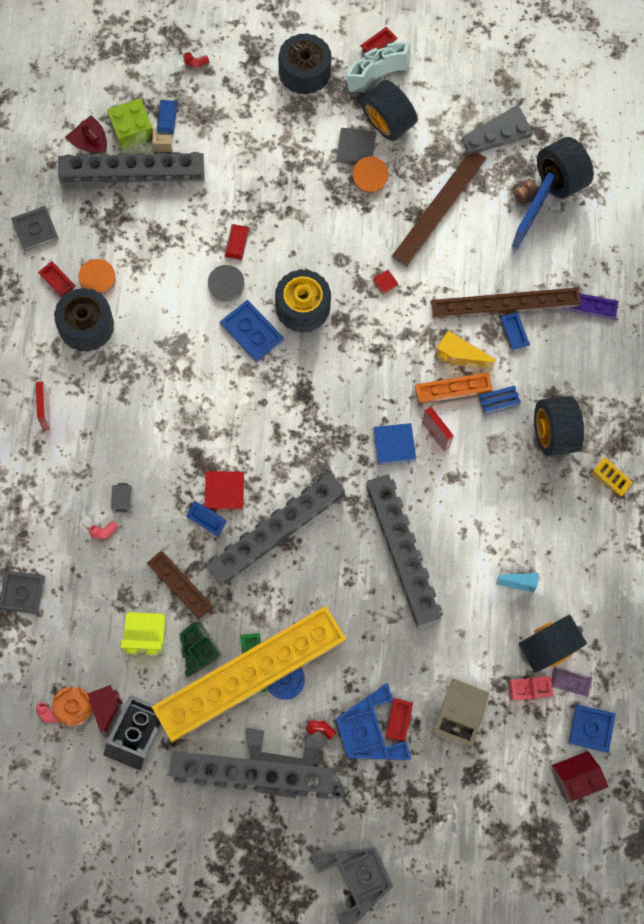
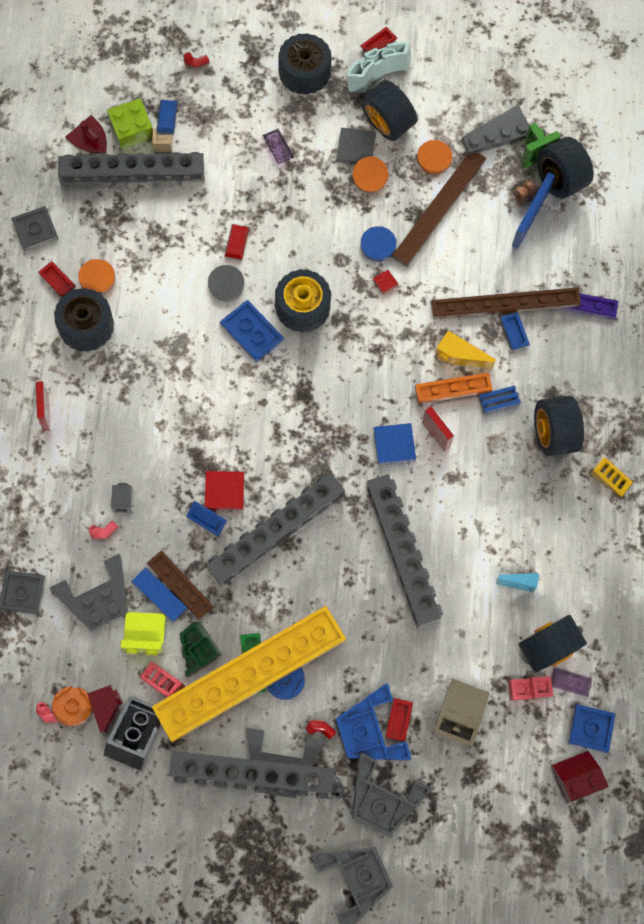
(101, 604): none -> dark grey wing
(159, 595): none -> blue tile
(173, 685): none -> coral slope
(278, 146): none -> clear purple tile
(378, 243): none -> blue tile
(378, 806): none -> dark grey wing
(434, 157): none -> orange tile
(534, 142): none -> bright green bracket

